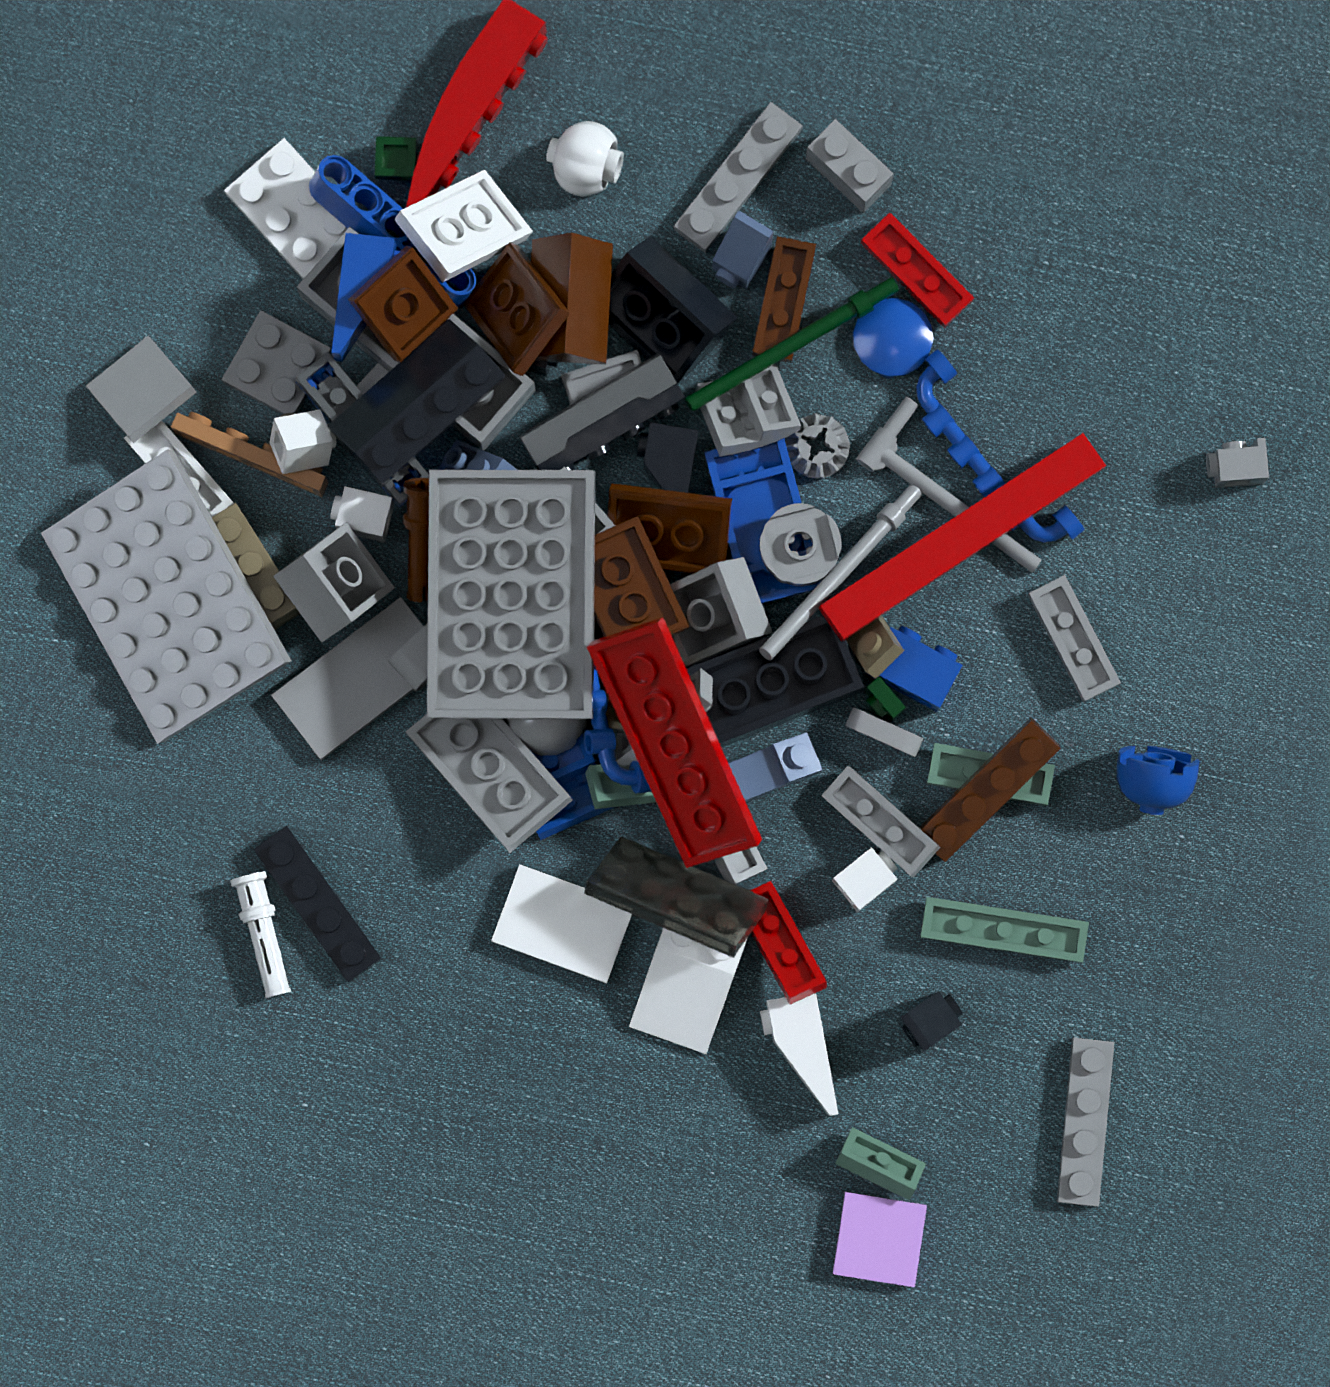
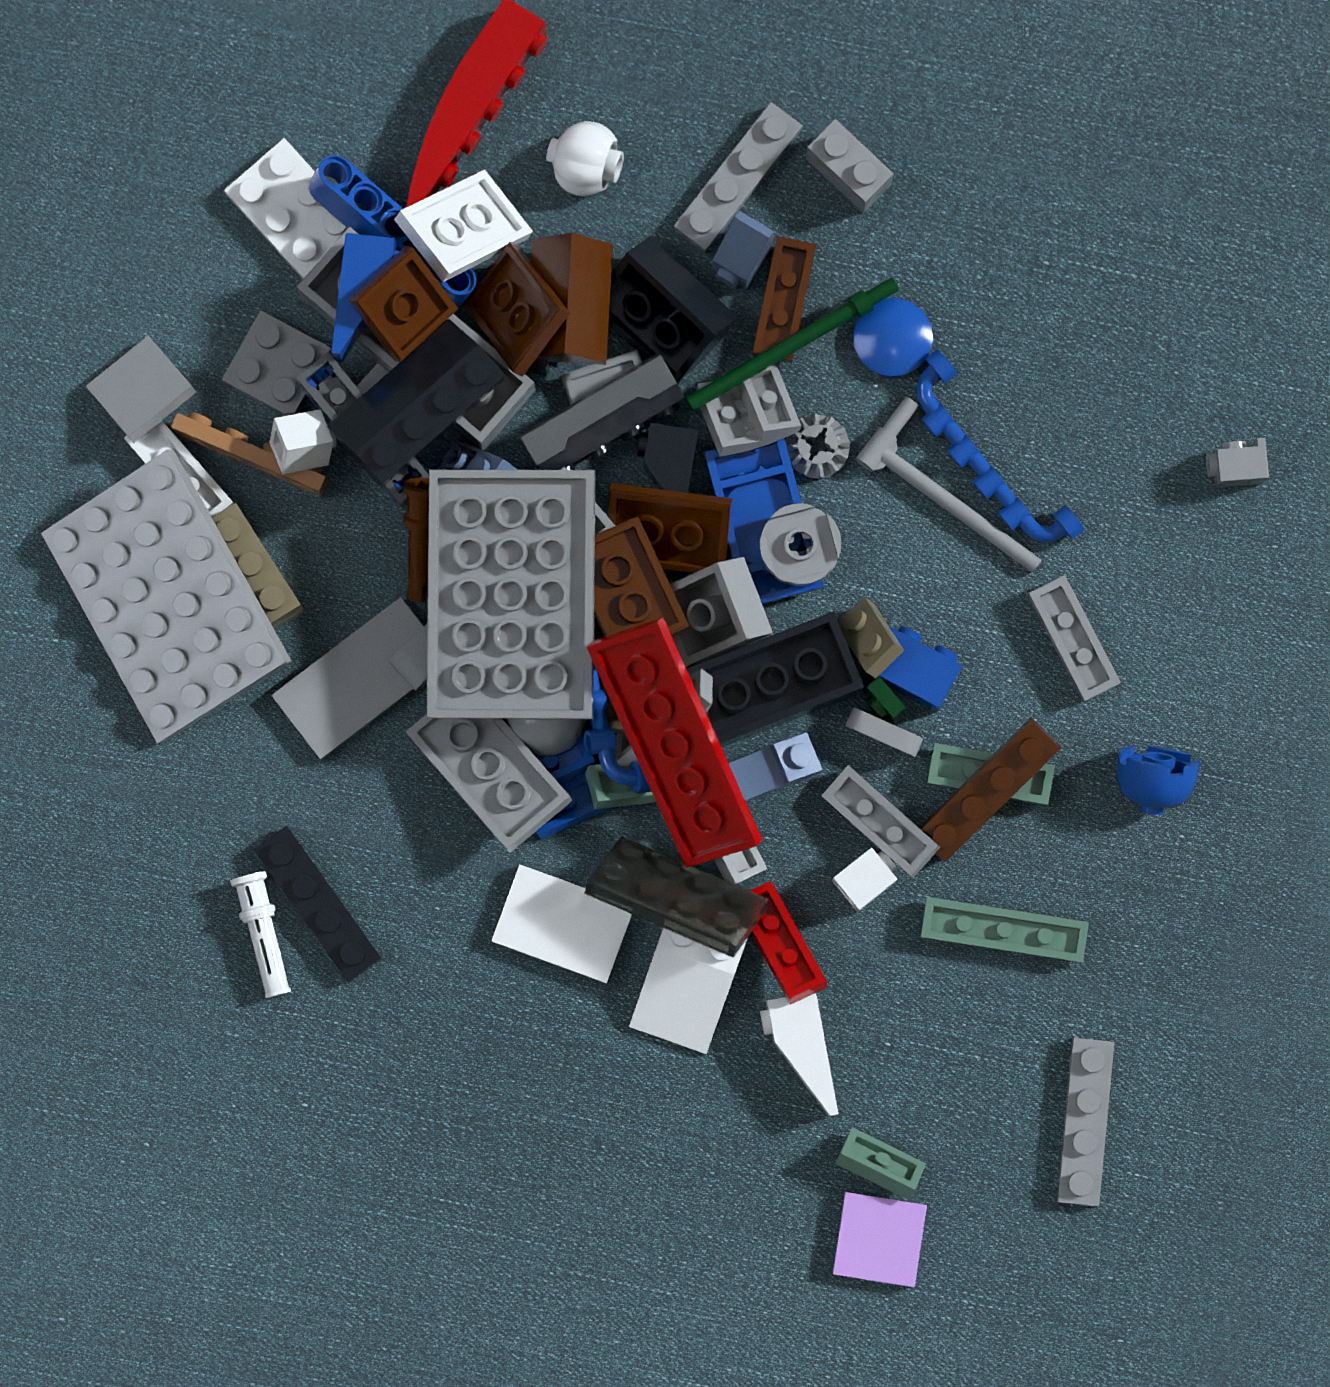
(334, 582): light grey brick -> none
(365, 513): white brick -> none
(395, 158): dark green plate -> none
(888, 520): light grey bar -> none
(917, 270): red plate -> none
(931, 1021): black slope -> none
(962, 537): red tile -> none

